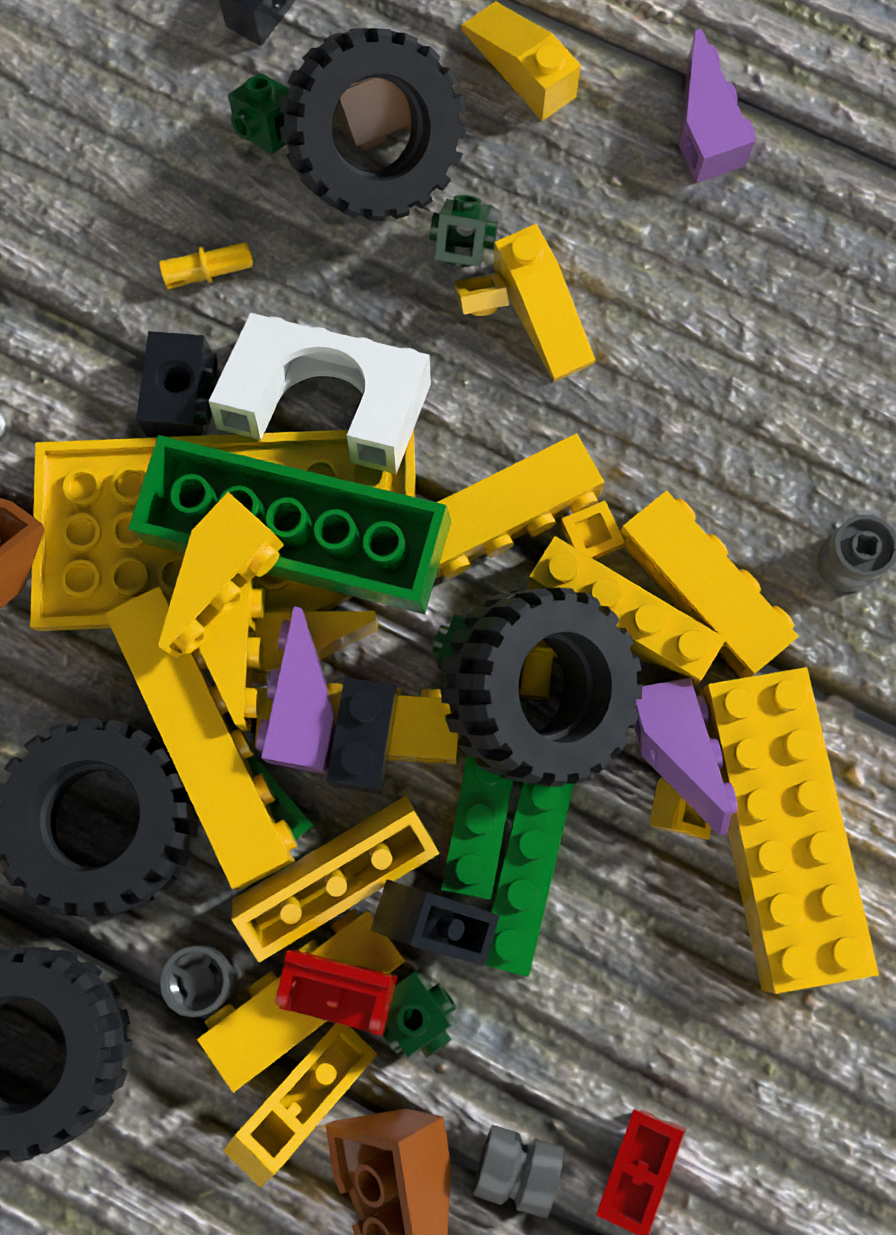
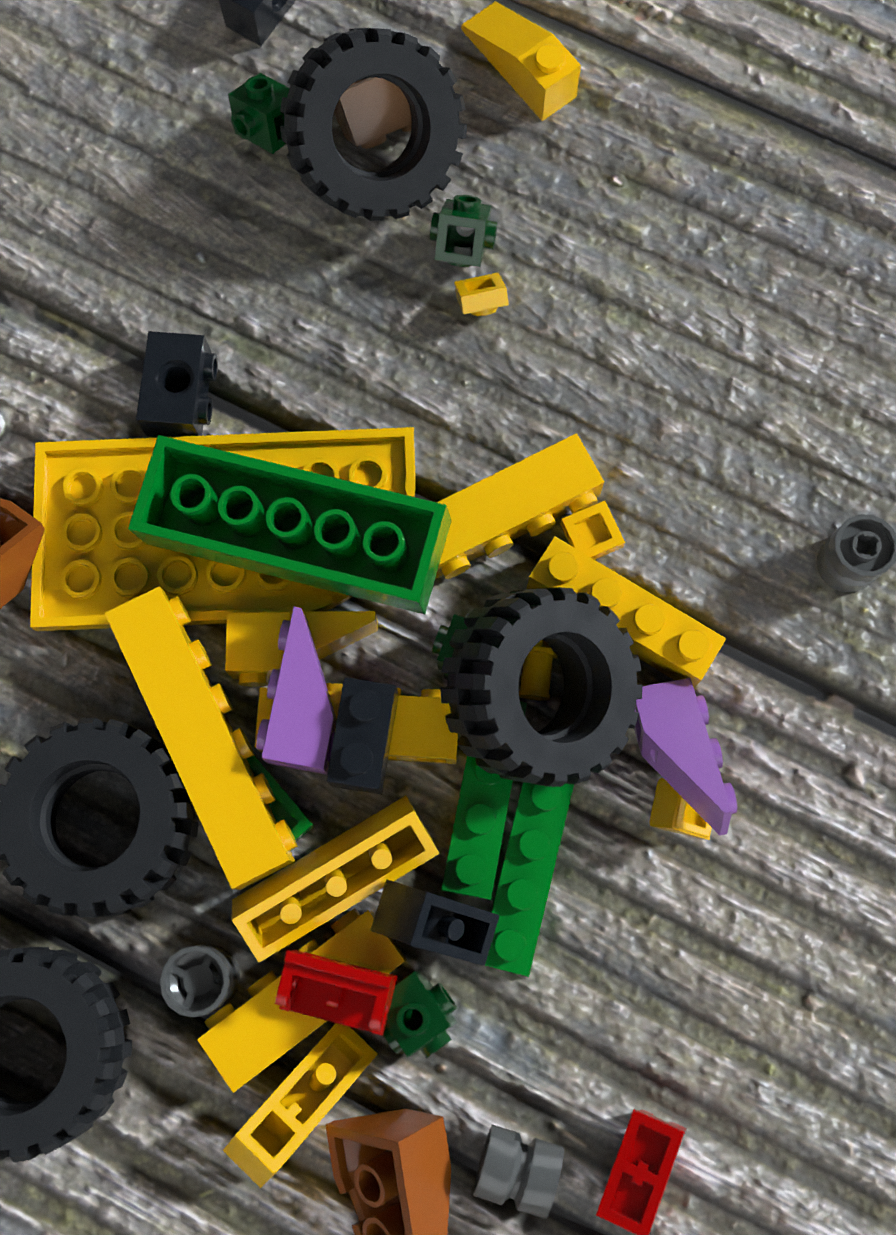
(205, 265): yellow axle -> none
(217, 564): yellow slope -> none
(234, 652): yellow slope -> none
(280, 353): white arch -> none
(543, 301): yellow slope -> none
(706, 584): yellow brick -> none
(712, 126): medium lavender slope -> none
(788, 834): yellow brick -> none

